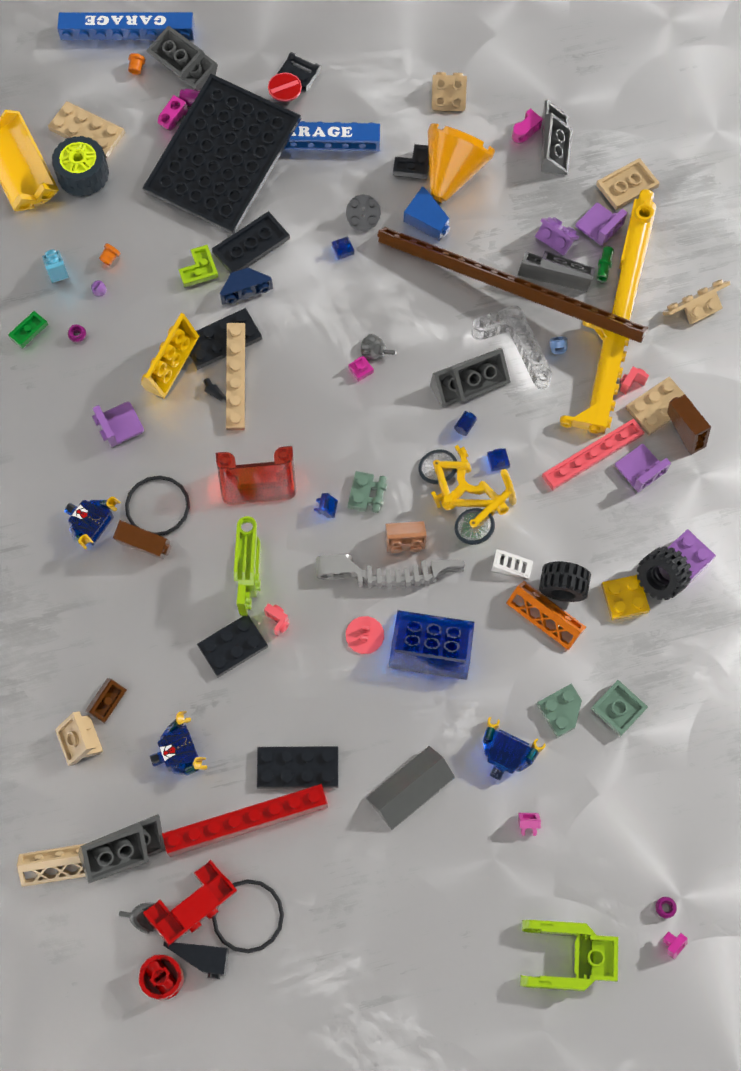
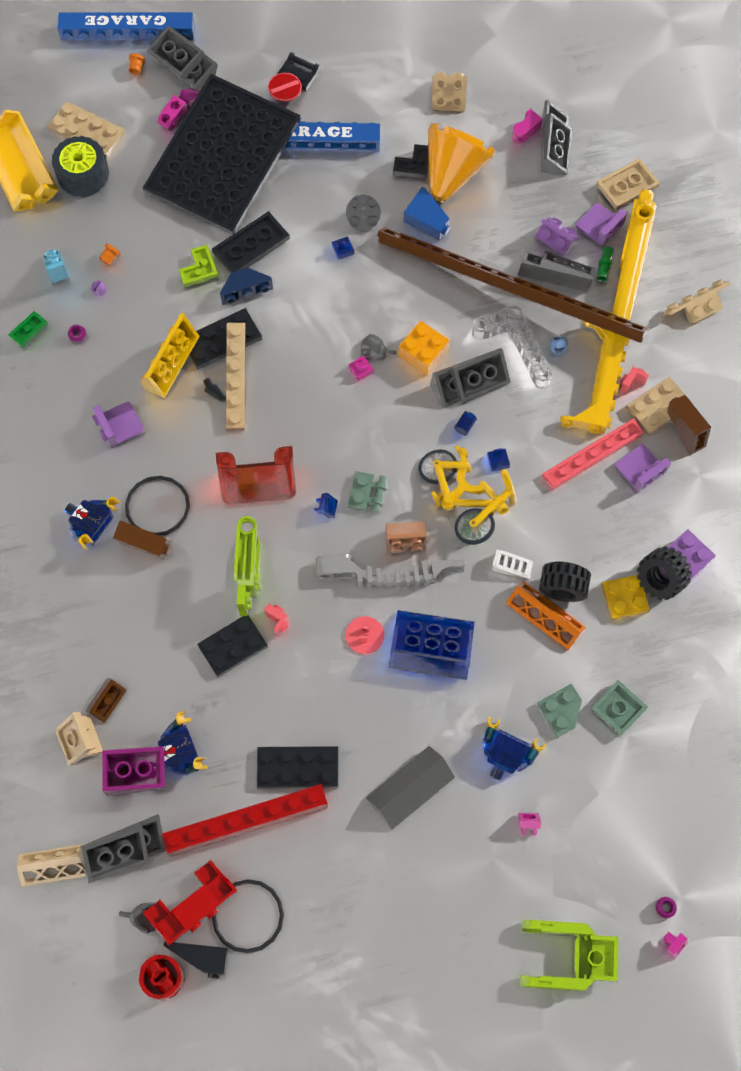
(132, 770): none -> magenta slope
(423, 348): none -> light orange brick

